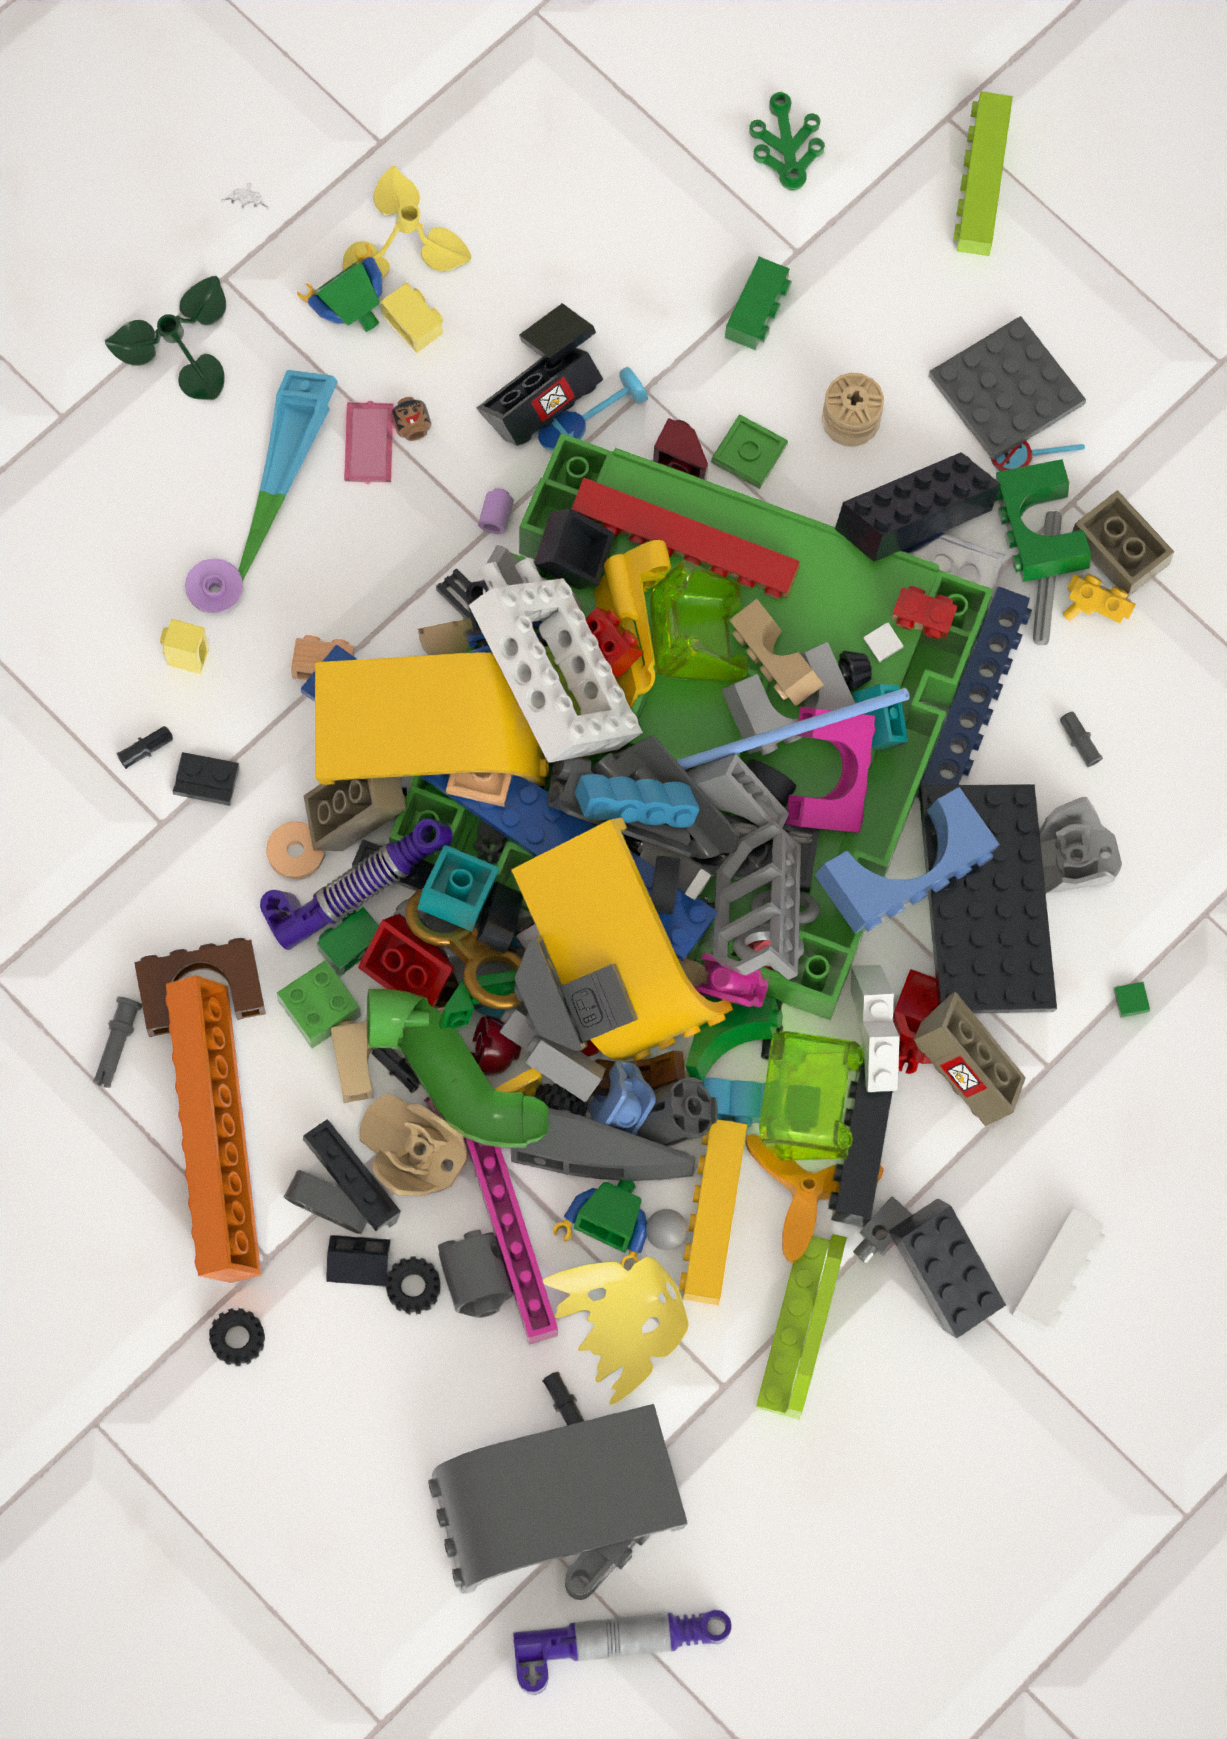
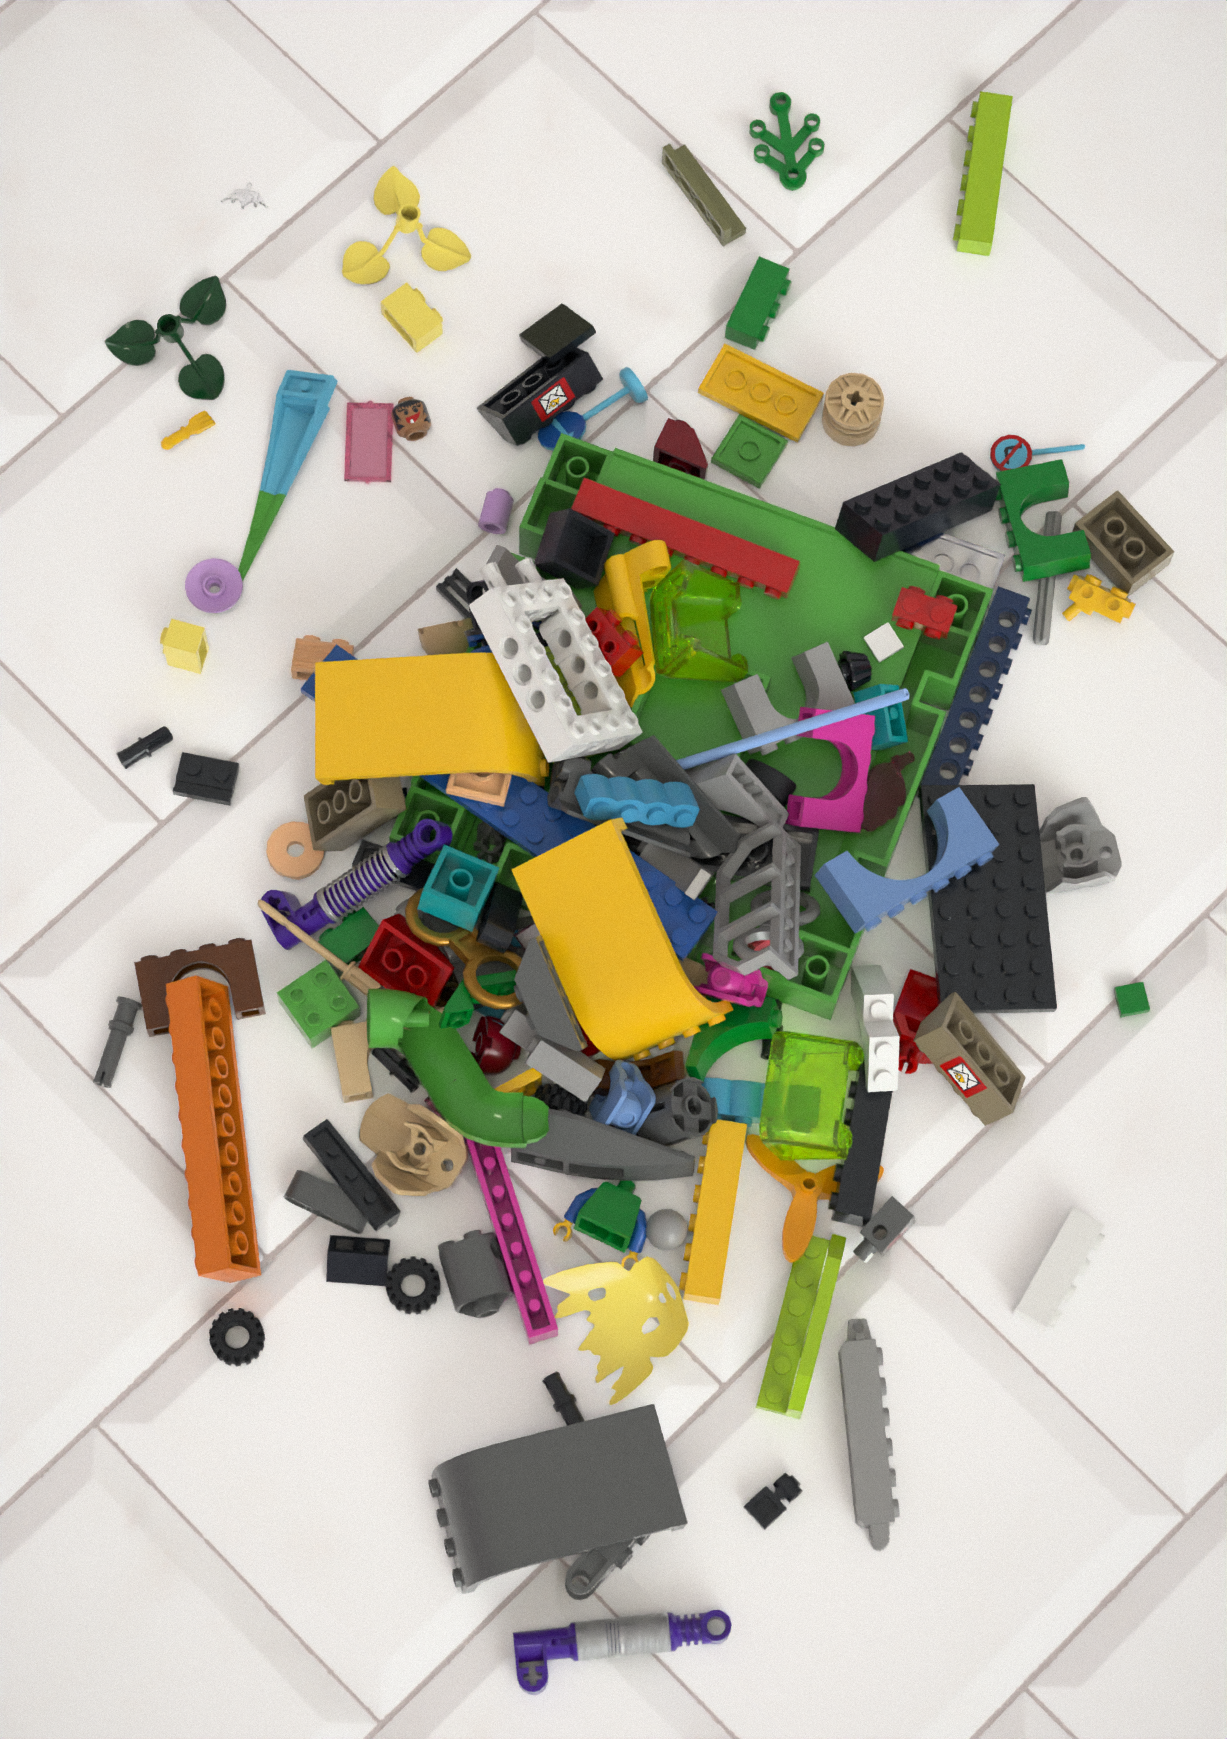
(196, 425): none -> yellow piece
(349, 294): green torso -> none
(351, 973): none -> tan piece
(599, 1002): dark grey tile -> none
(665, 884): black tyre -> none
(702, 194): none -> olive fence
(761, 392): none -> yellow plate
(767, 1506): none -> black plate
(791, 672): tan arch -> none
(866, 1433): none -> light grey hinge
(885, 791): none -> animal
(947, 1268): black brick -> none
(1007, 387): dark grey plate -> none
(1080, 739): dark grey axle -> none

